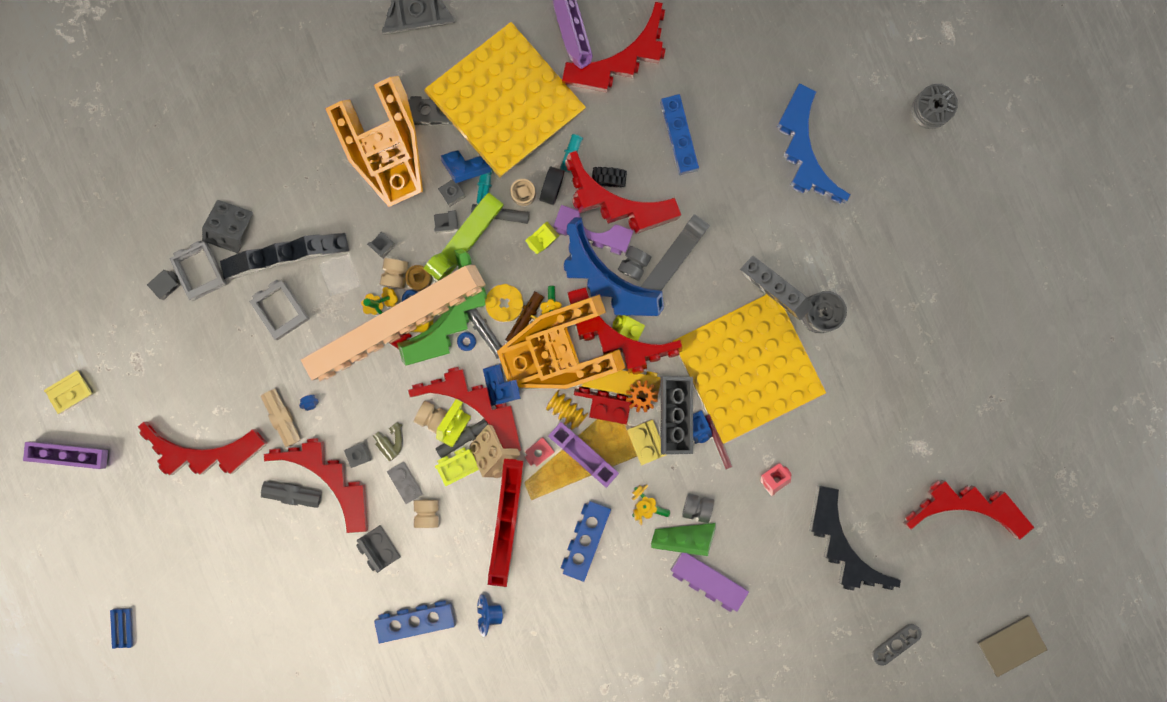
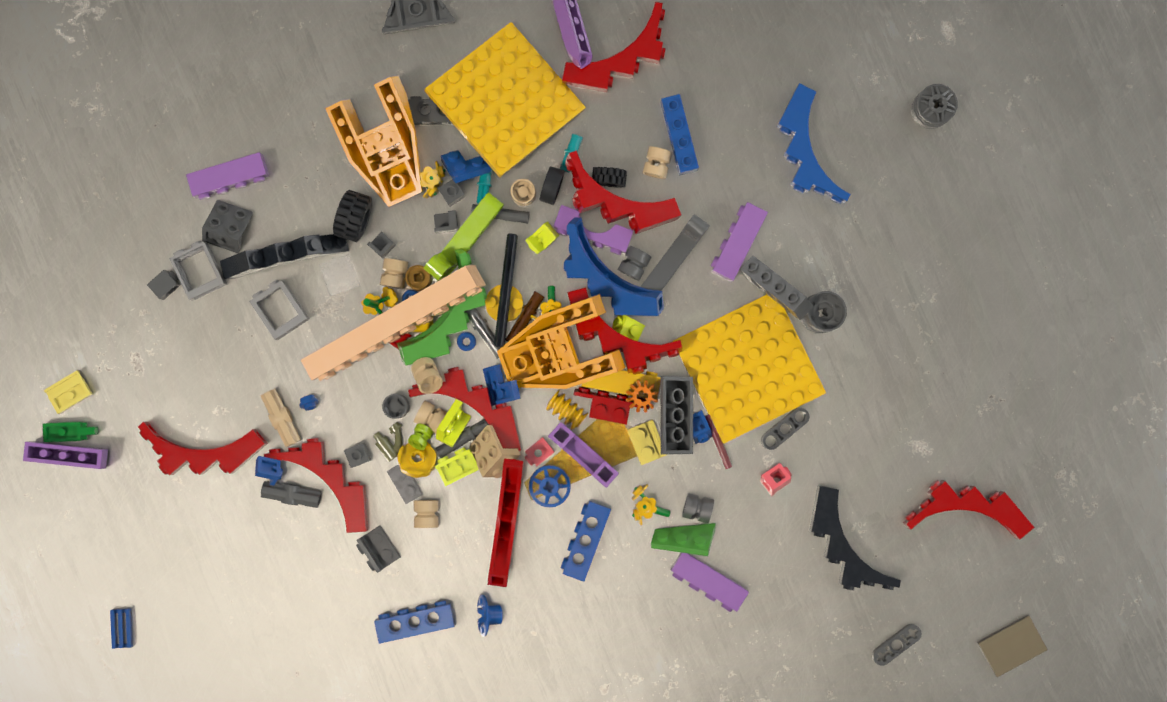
(67, 431): none -> green hinge
(227, 175): none -> medium lavender brick
(268, 469): none -> blue bracket
(352, 216): none -> black tyre
(395, 406): none -> dark grey wheel
(416, 469): none -> yellow plate
(421, 435): none -> lime wheel
(426, 375): none -> tan wheel
(430, 179): none -> yellow plant
(505, 291): none -> black axle
(549, 486): none -> blue wheel
(659, 156): none -> tan wheel
(739, 242): none -> medium lavender brick
(793, 424): none -> dark grey beam

